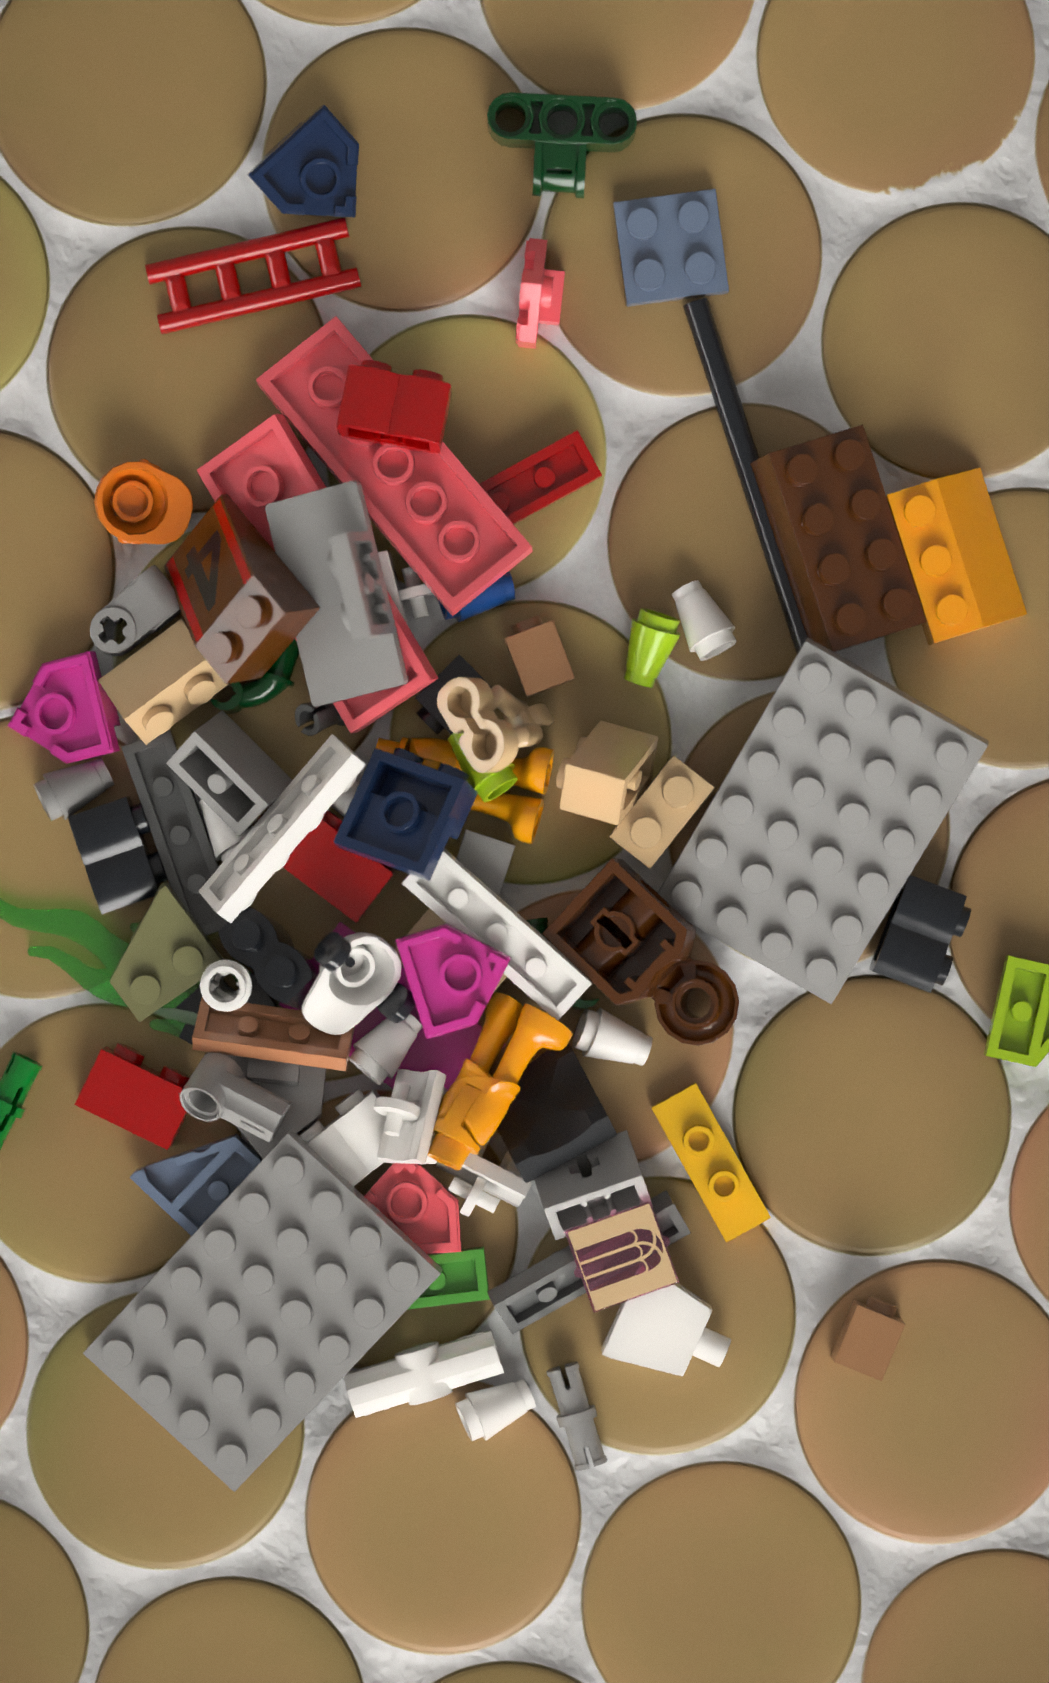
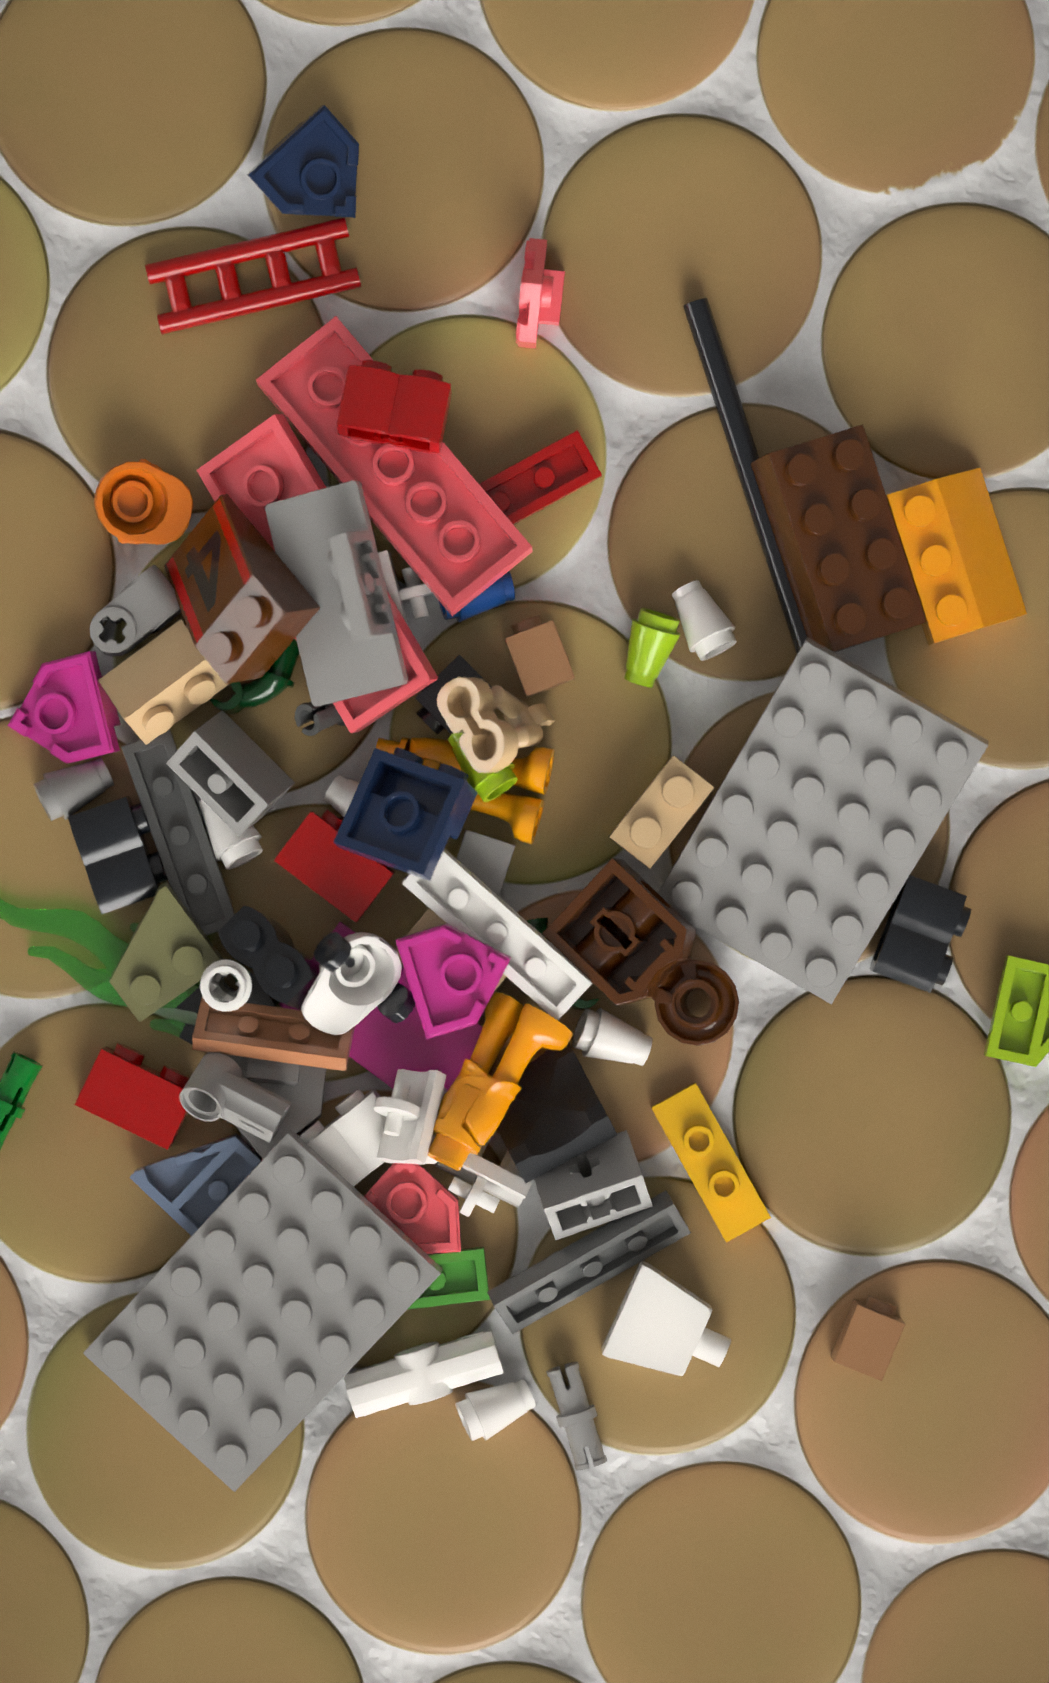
(282, 828): white plate -> none
(384, 1048): white cone -> none
(558, 157): dark green piece -> none
(607, 772): tan brick -> none
(622, 1256): piece -> none
(671, 247): sand blue plate -> none

